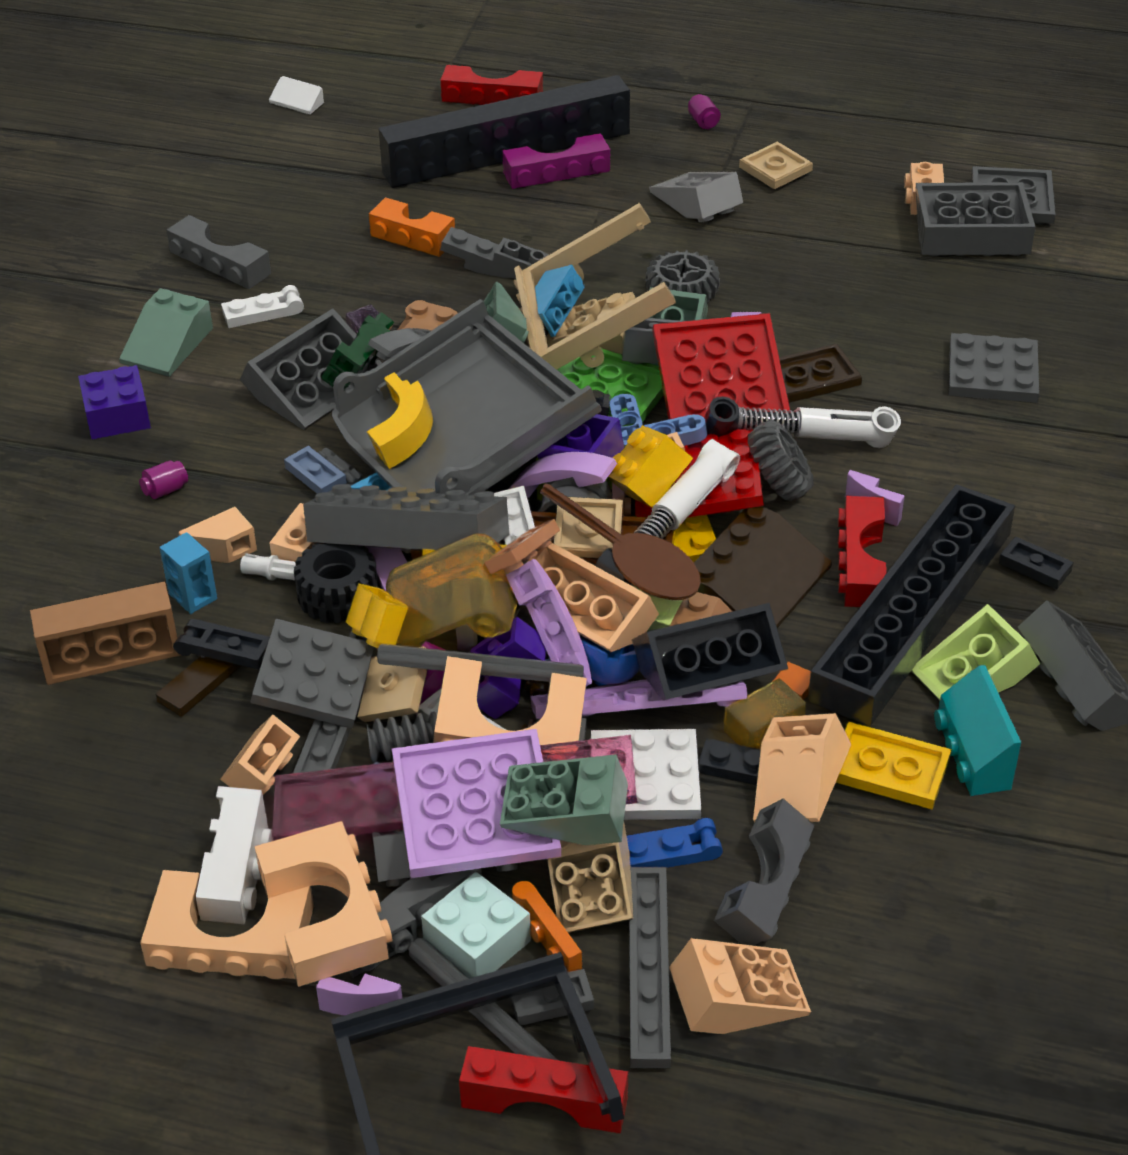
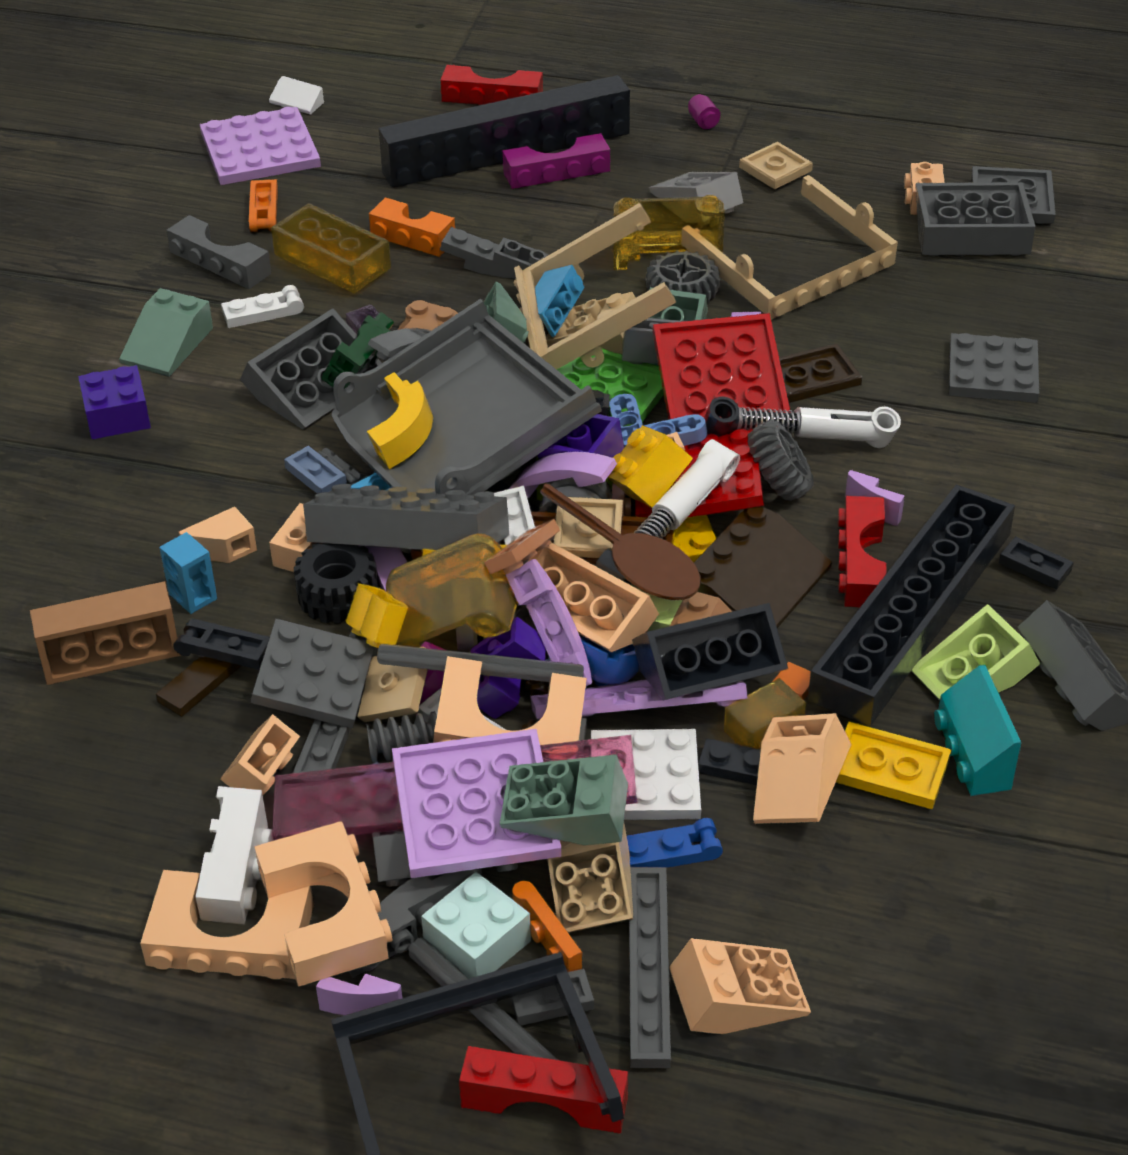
(163, 479): magenta brick -> none
(259, 145): none -> lavender plate
(263, 204): none -> orange plate
(270, 567): white axle -> none
(331, 247): none -> clear yellow brick
(666, 225): none -> clear yellow windscreen
(754, 908): dark grey arch -> none
(857, 221): none -> tan piece

